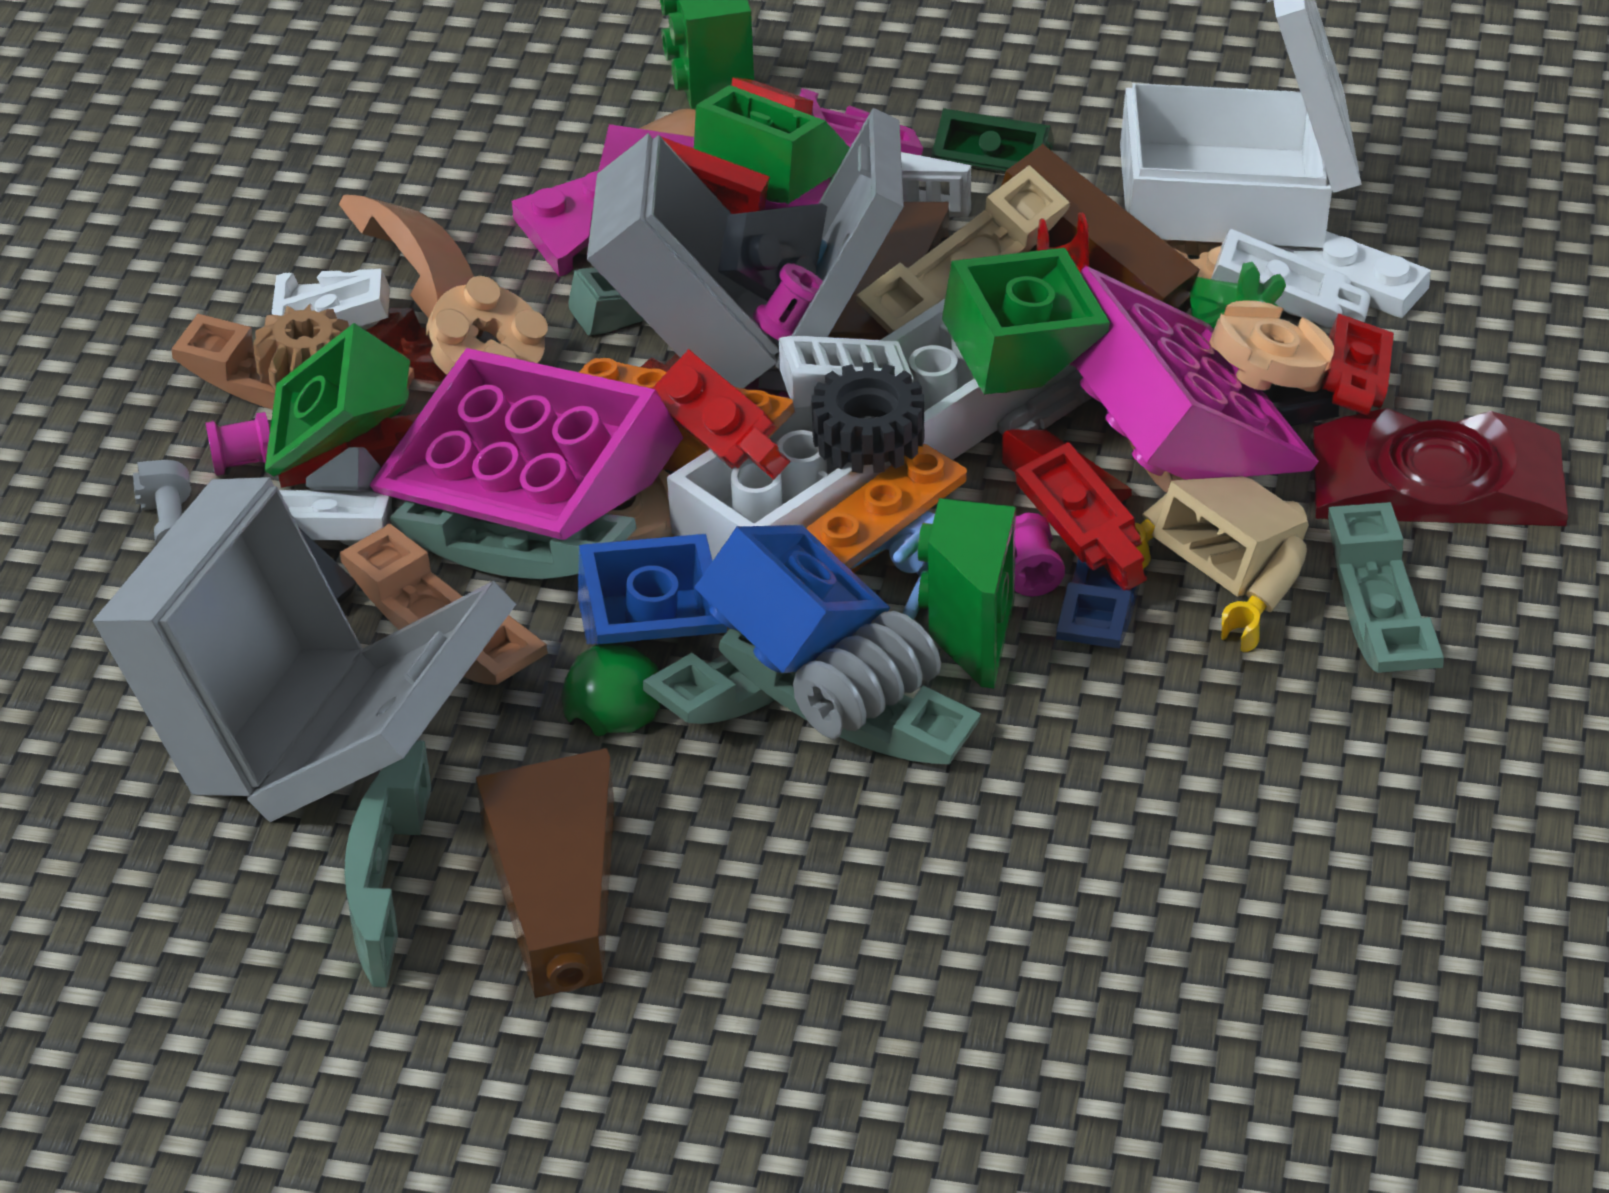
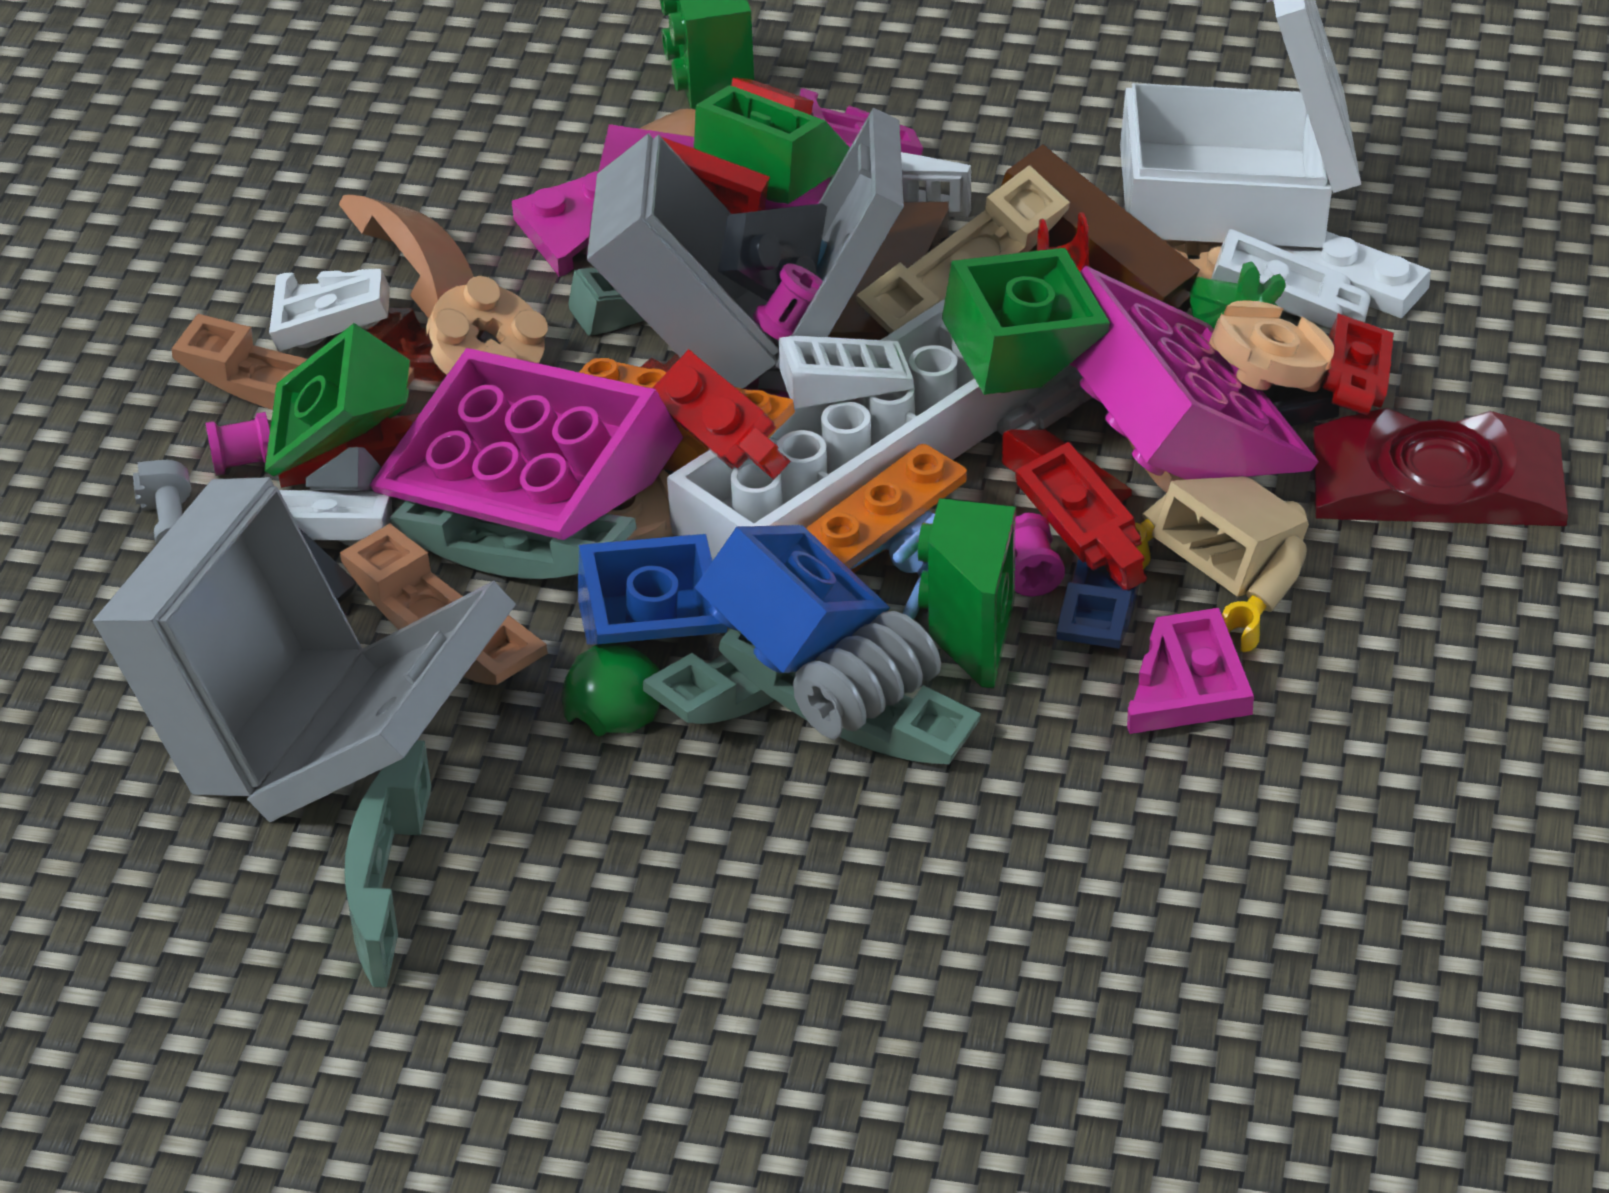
(292, 339): medium nougat gear -> none
(553, 860): reddish brown slope -> none
(871, 441): black tyre -> none
(986, 140): dark green slope -> none
(1189, 675): none -> dark pink wing
(1378, 590): sand green slope -> none

